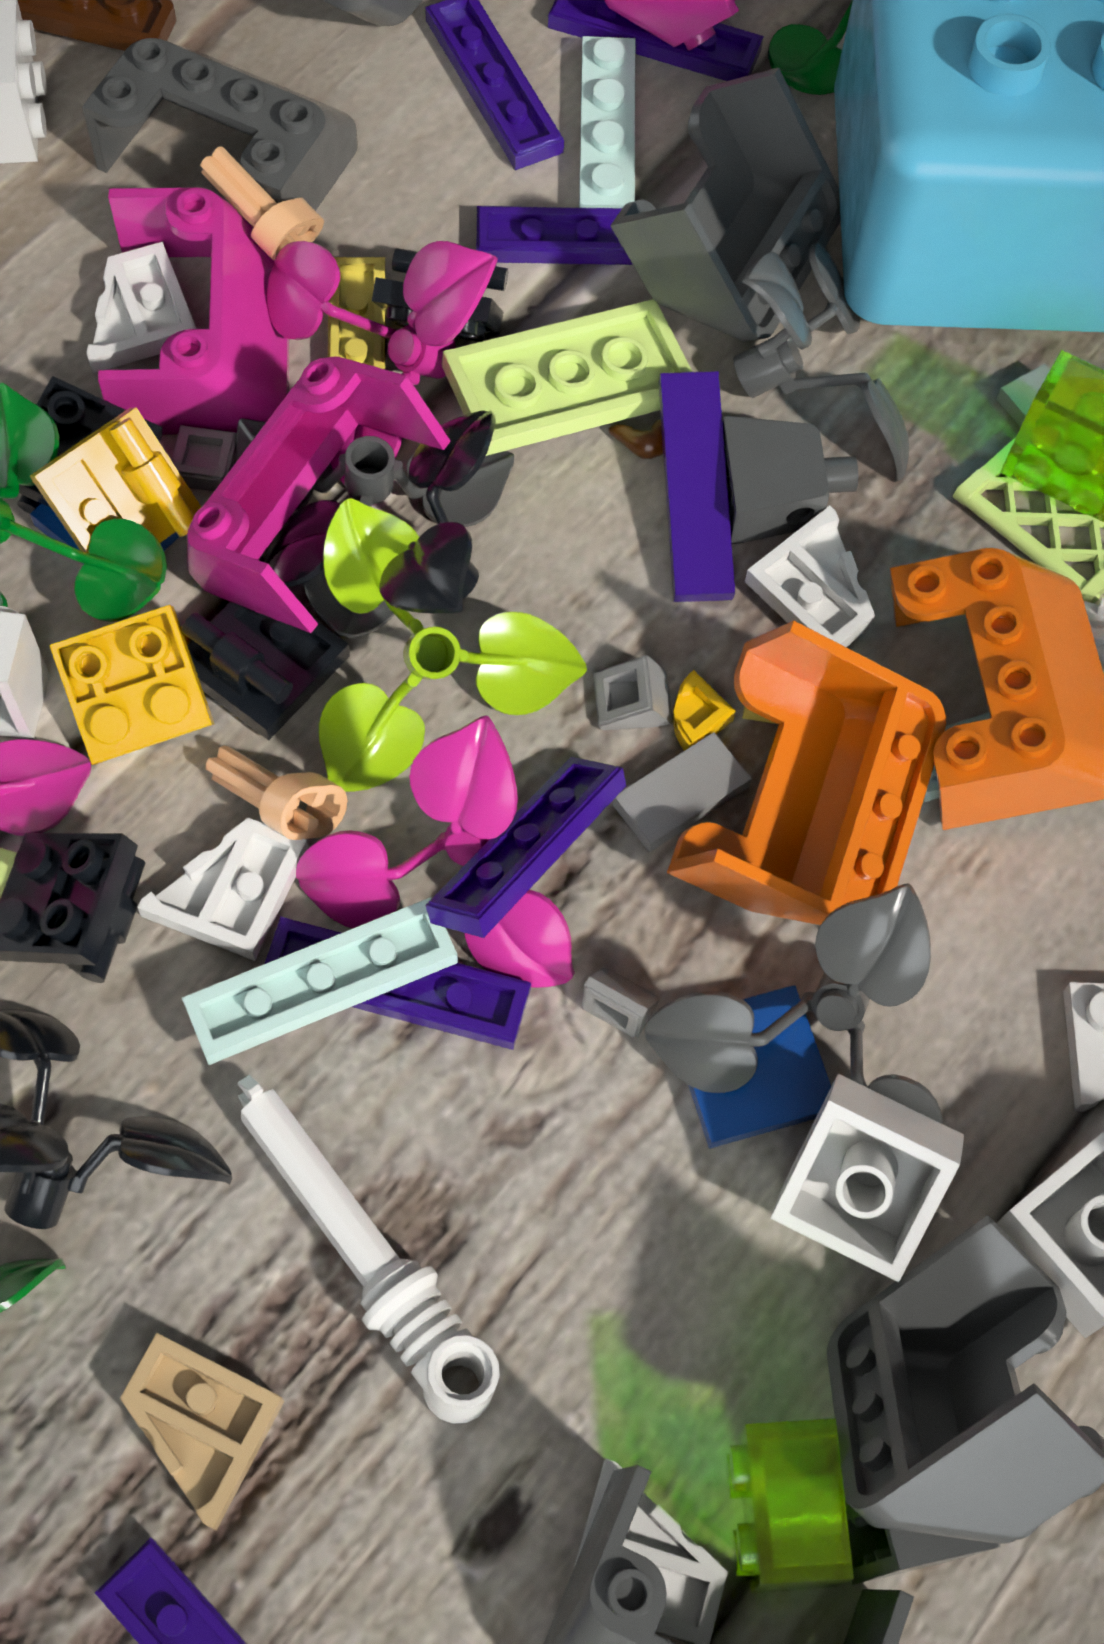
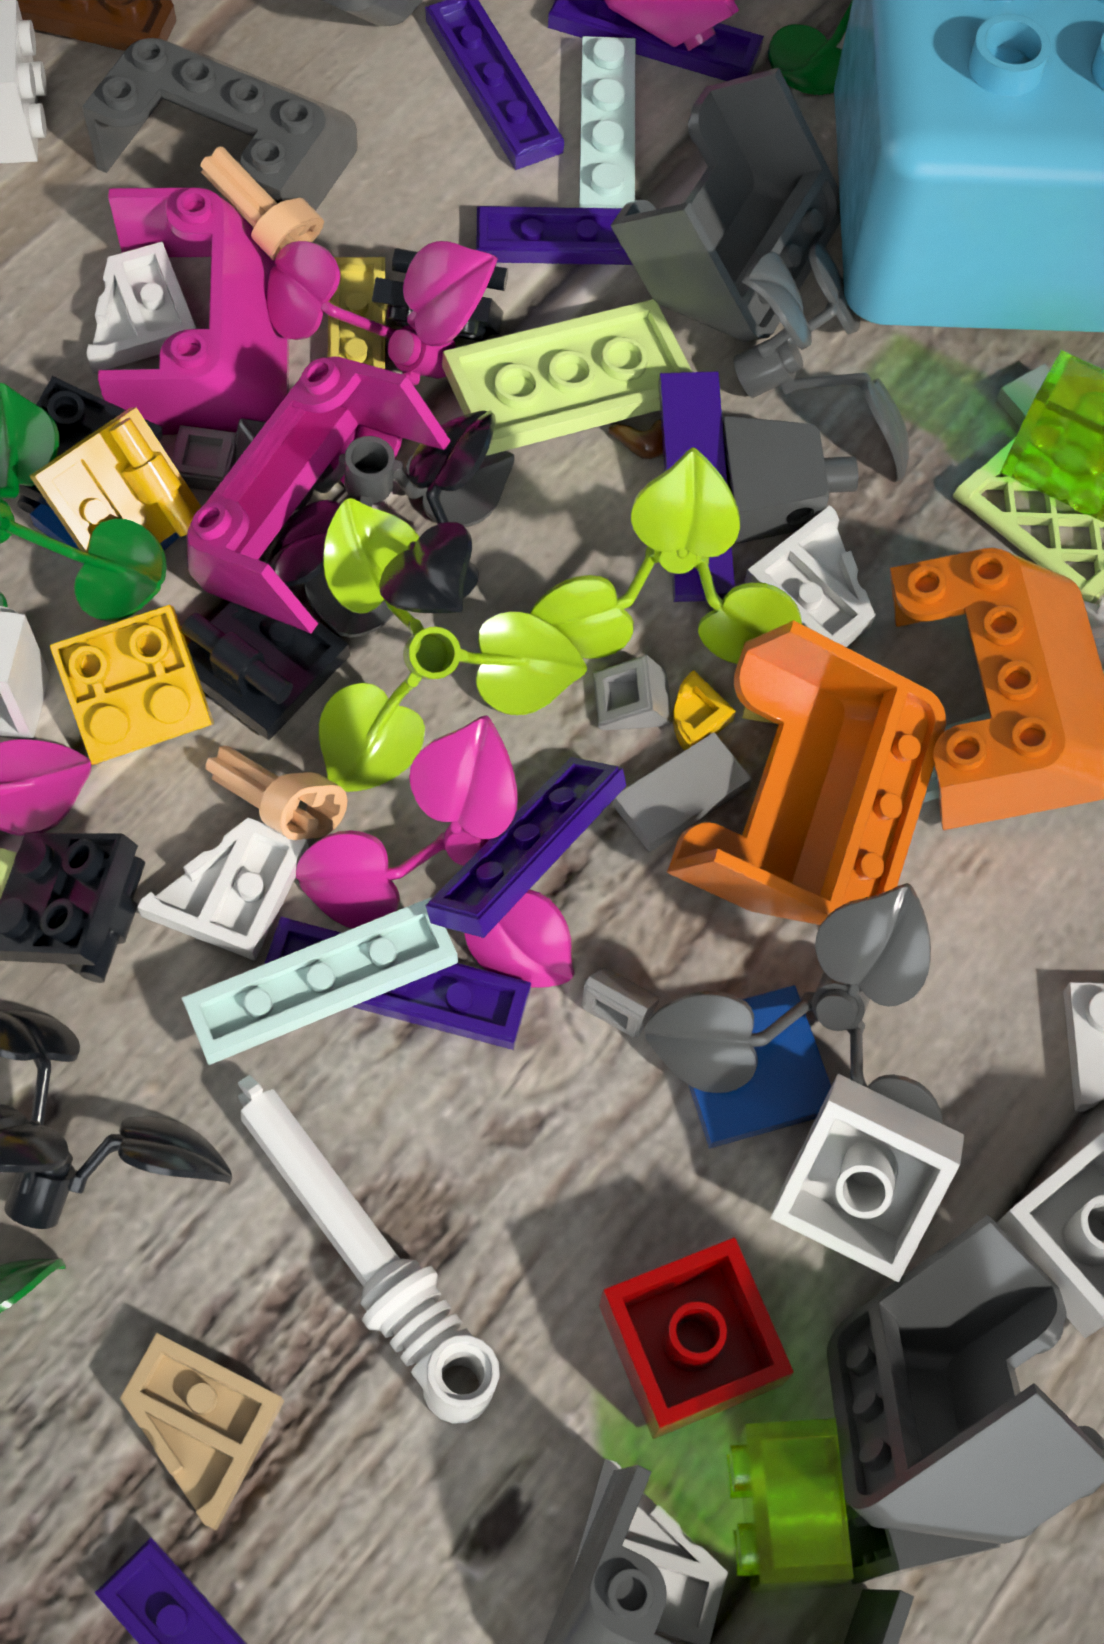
(683, 522): none -> lime plant
(694, 1337): none -> red brick

